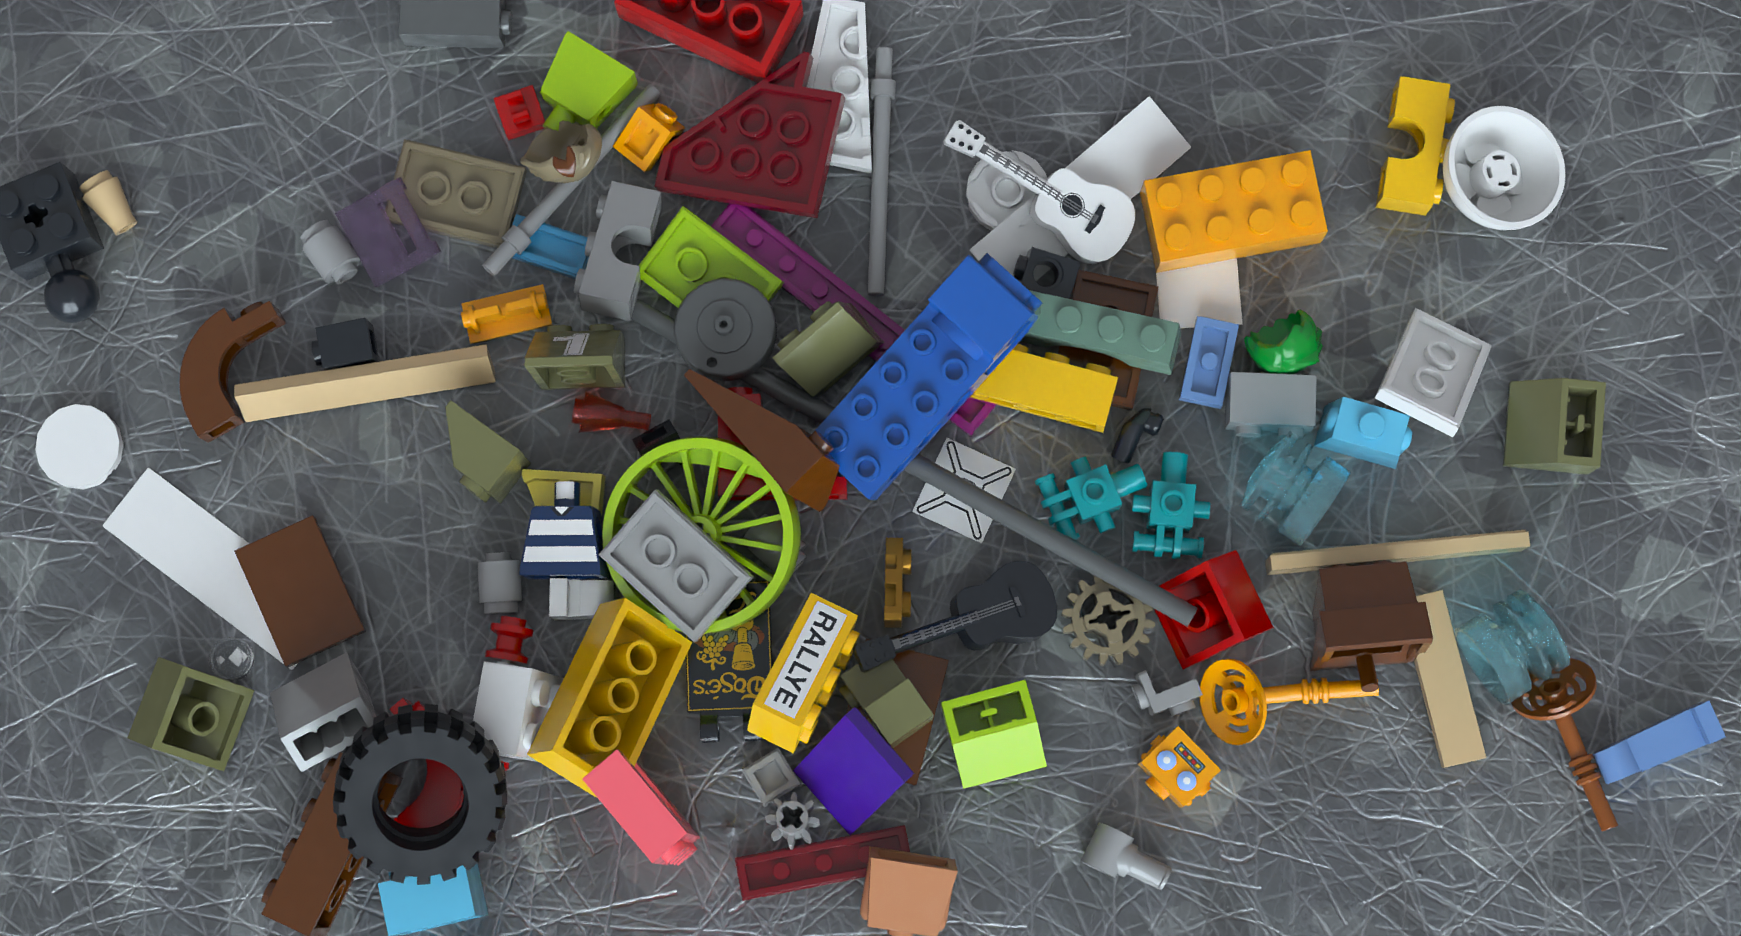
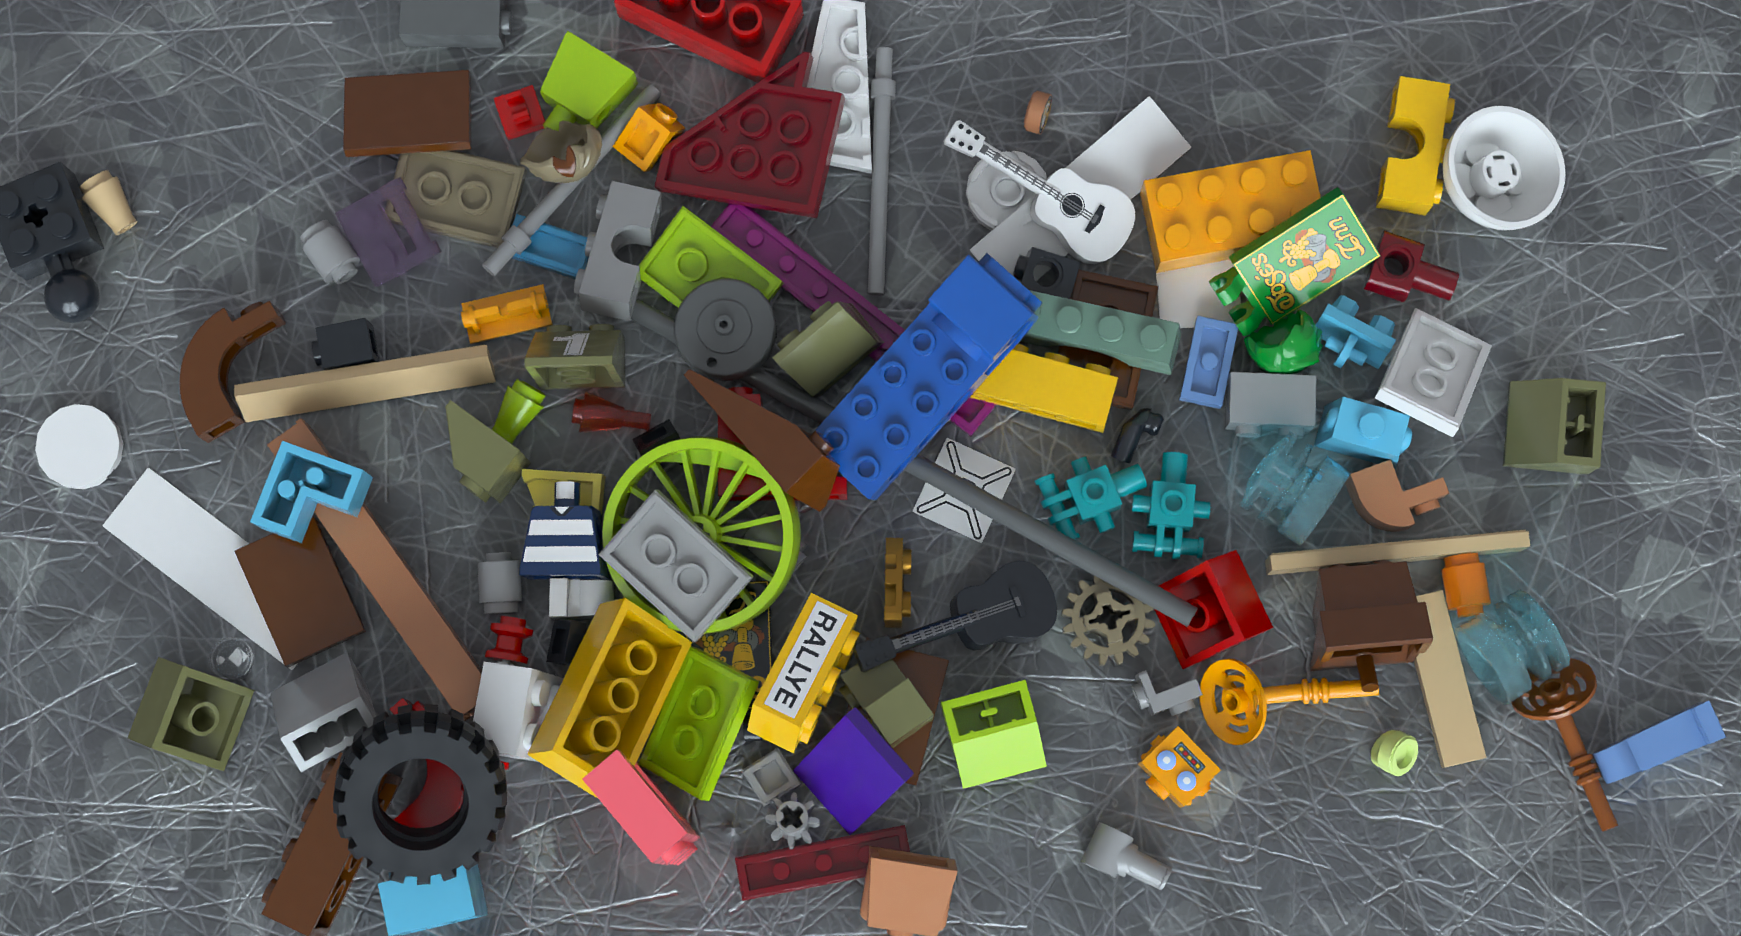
(300, 482): none -> medium azure brick
(397, 590): none -> nougat tile
(407, 113): none -> reddish brown tile
(518, 409): none -> lime cone
(565, 641): none -> black tile
(699, 723): none -> lime tile
(1037, 112): none -> nougat tile
(1295, 262): none -> tile
(1354, 338): none -> medium azure hips
(1384, 503): none -> nougat brick
(1395, 752): none -> yellowish green tile
(1416, 273): none -> dark red piece
(1465, 584): none -> orange brick

